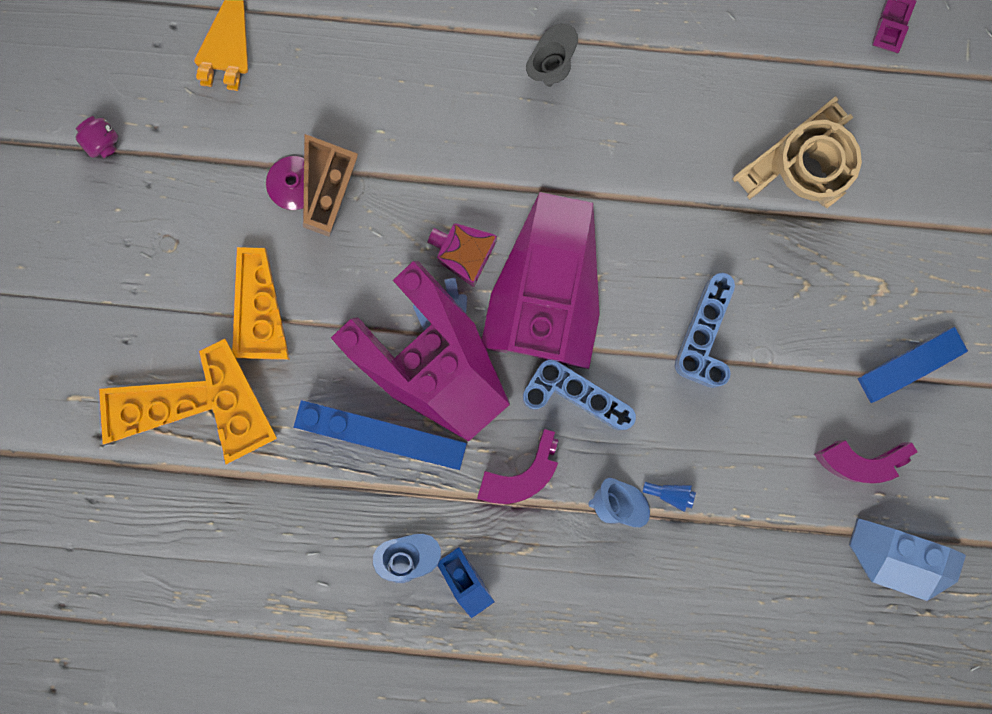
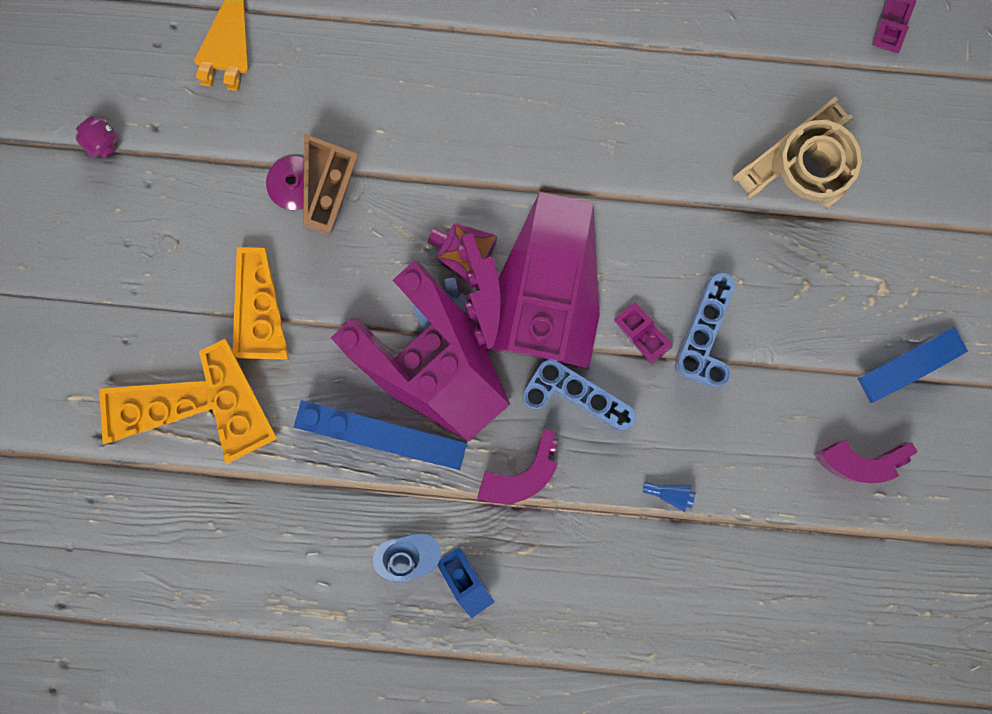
(486, 302): none -> magenta slope
(553, 55): dark grey piece -> none
(620, 504): medium blue piece -> none
(643, 333): none -> magenta slope
(905, 560): medium blue wedge -> none

